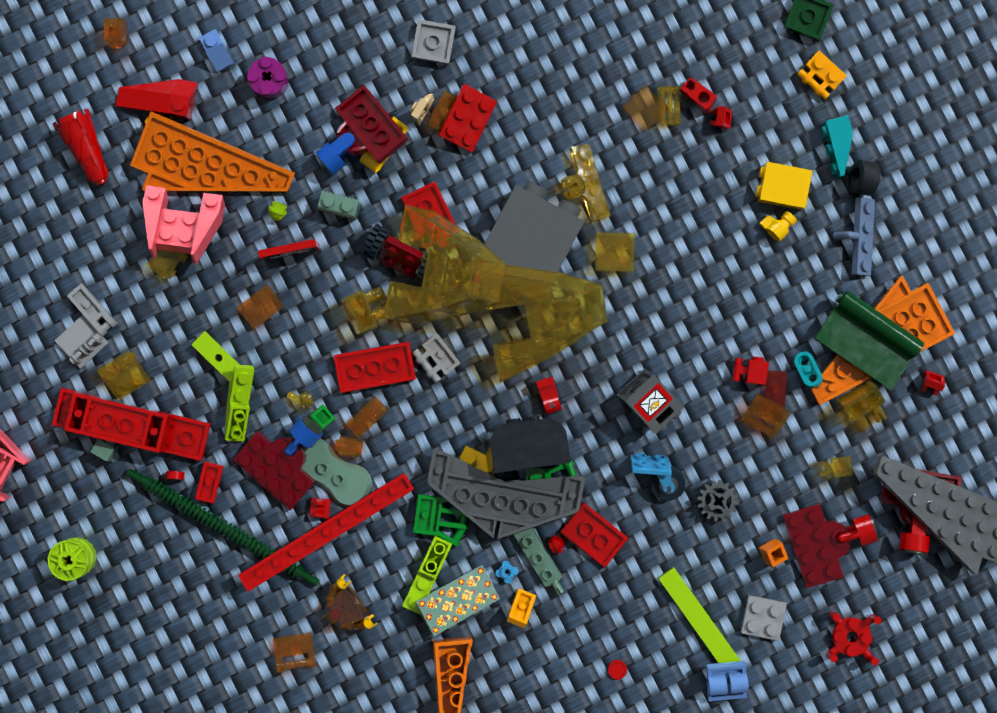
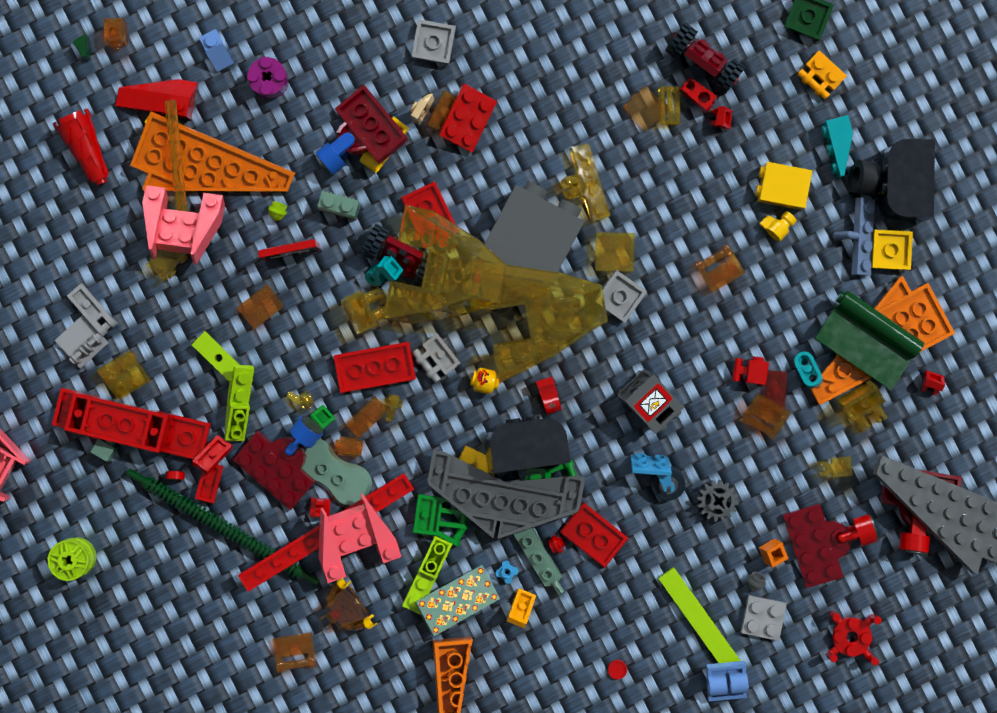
(83, 46): none -> dark green slope
(176, 155): none -> clear yellow axle
(212, 455): none -> red plate
(350, 532): none -> coral wedge
(385, 269): none -> teal leg
(392, 402): none -> clear yellow plate
(484, 381): none -> yellow head
(622, 295): none -> light grey plate
(705, 57): none -> plate
(724, 273): none -> clear orange plate
(756, 581): none -> dark grey plate
(892, 249): none -> yellow plate
(907, 180): none -> black brick

